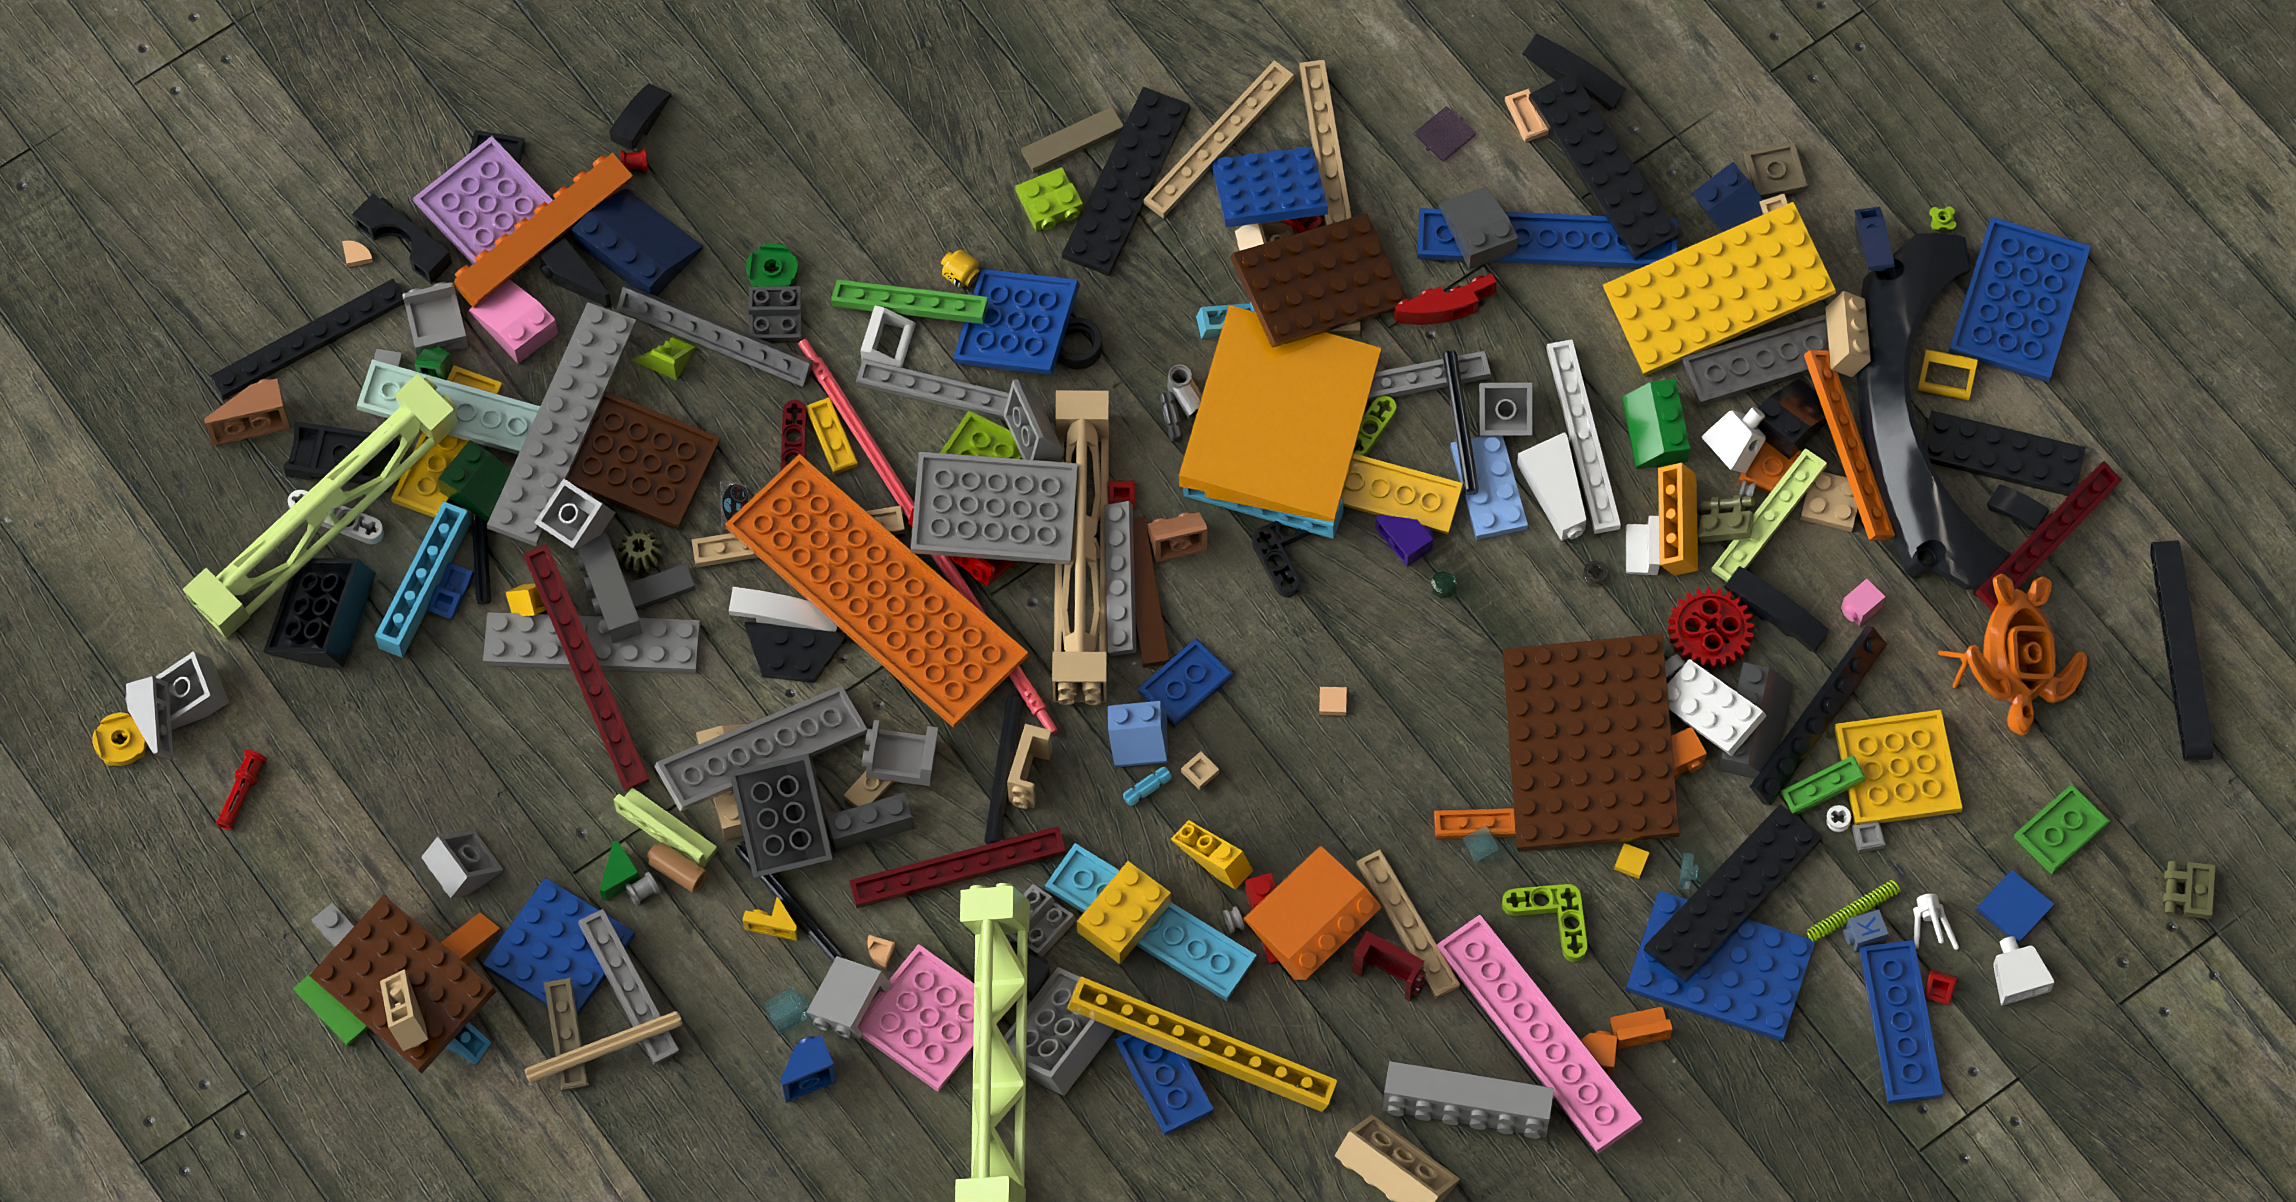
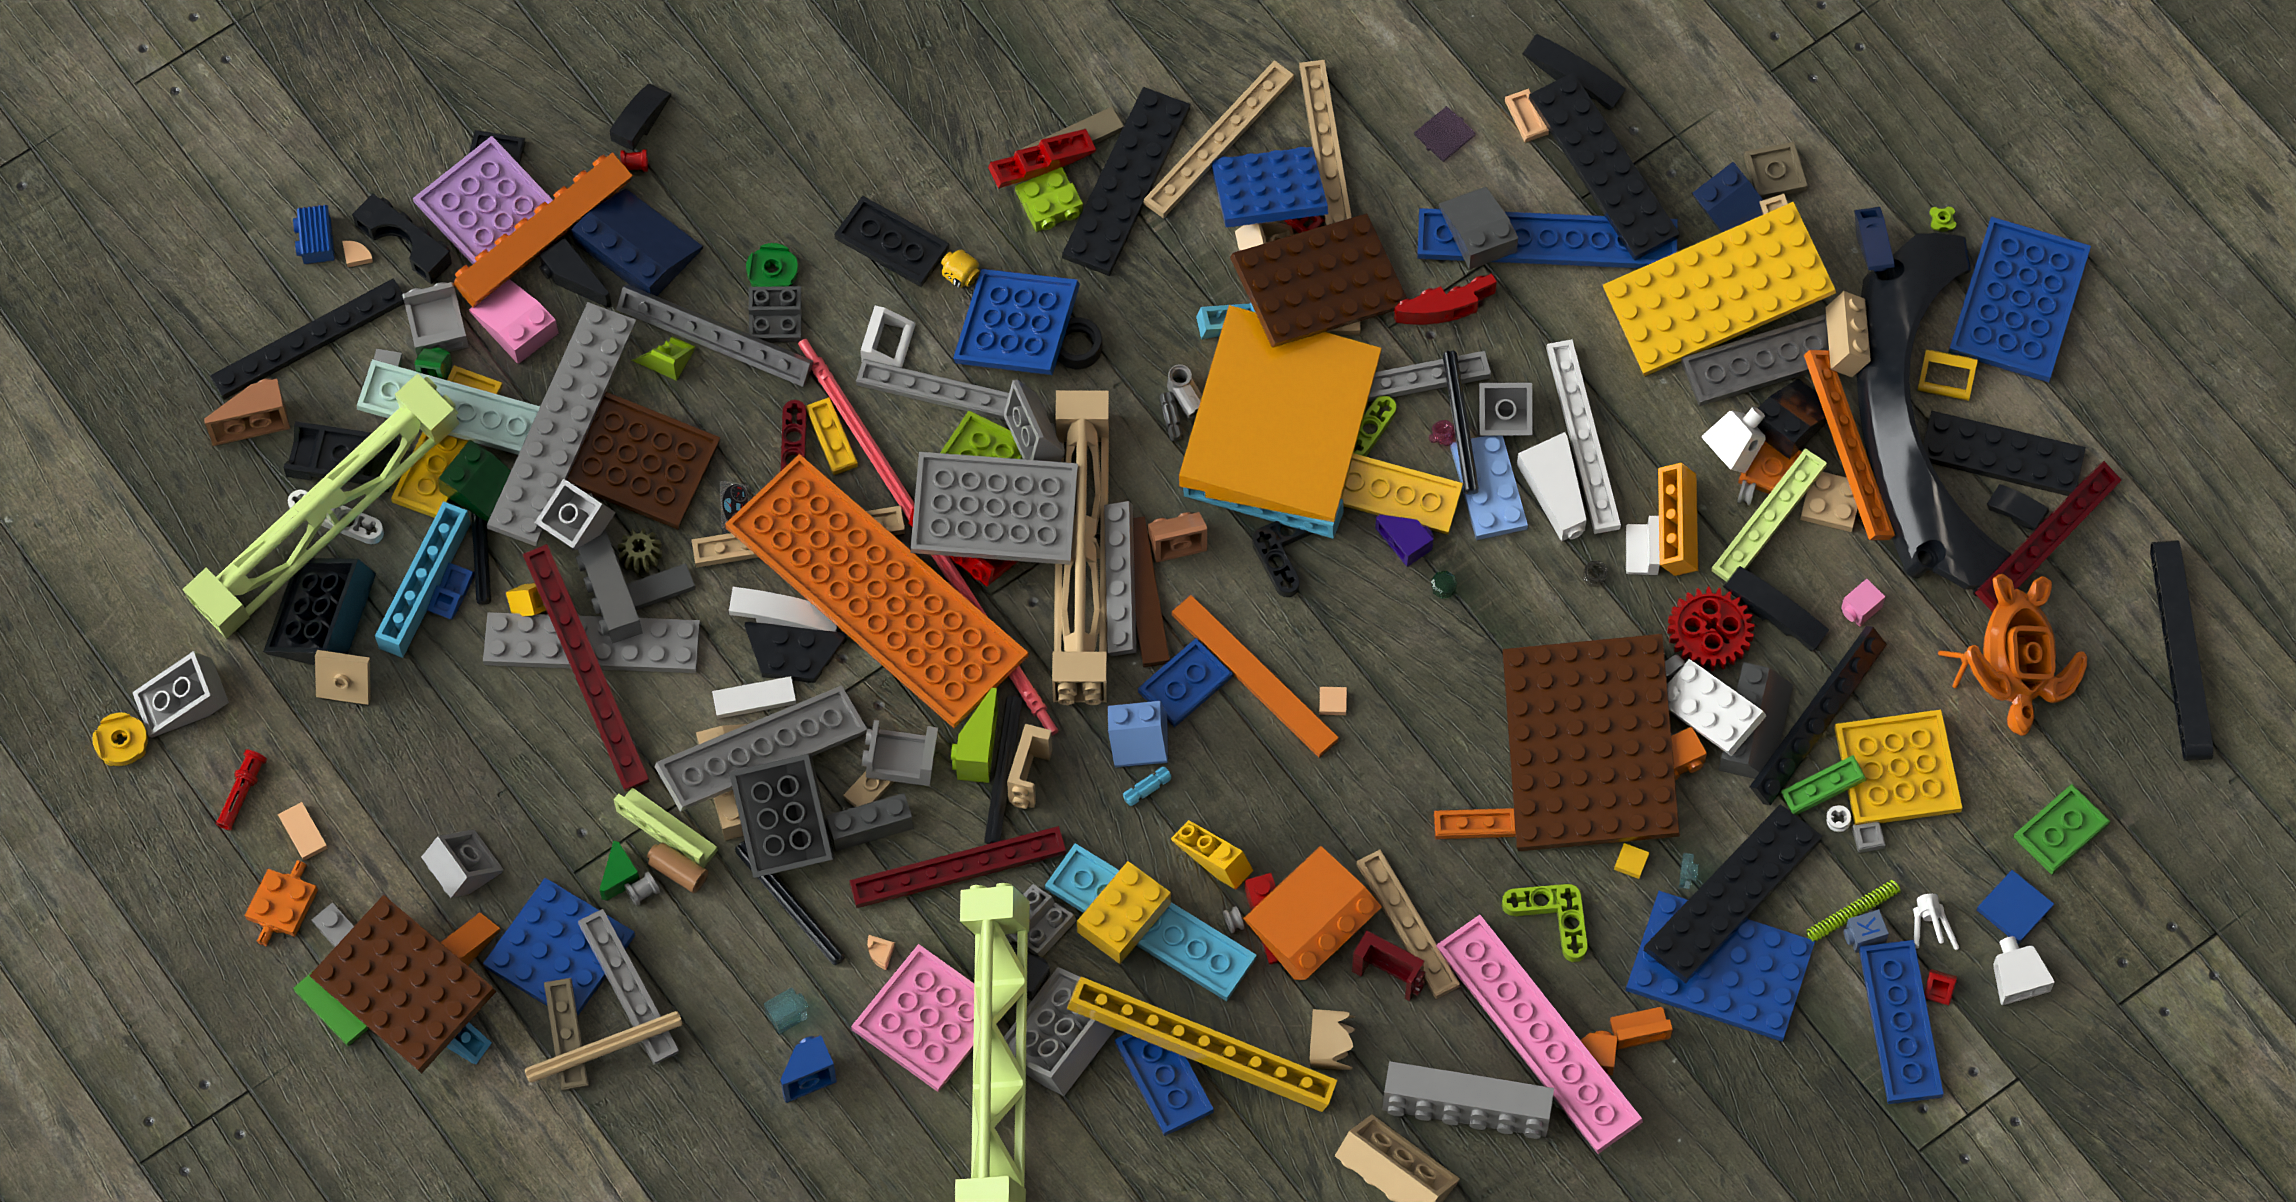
(150, 709): slope -> none
(281, 903): none -> orange plate
(302, 831): none -> light nougat tile
(314, 234): none -> blue brick
(342, 677): none -> tan plate
(403, 1011): tan slope -> none
(754, 697): none -> white tile
(777, 925): yellow slope -> none
(846, 997): light grey panel -> none
(891, 241): none -> black plate
(910, 301): bright green plate -> none
(975, 742): none -> lime slope
(1043, 158): none -> red slope
(1122, 491): red slope -> none
(1200, 770): tan plate -> none
(1255, 676): none -> orange tile
(1329, 1039): none -> tan piece
(1443, 433): none -> clear pink plate
(1480, 843): clear light blue plate -> none
(1656, 424): green slope -> none
(1726, 526): olive plate -> none
(2198, 889): olive plate -> none

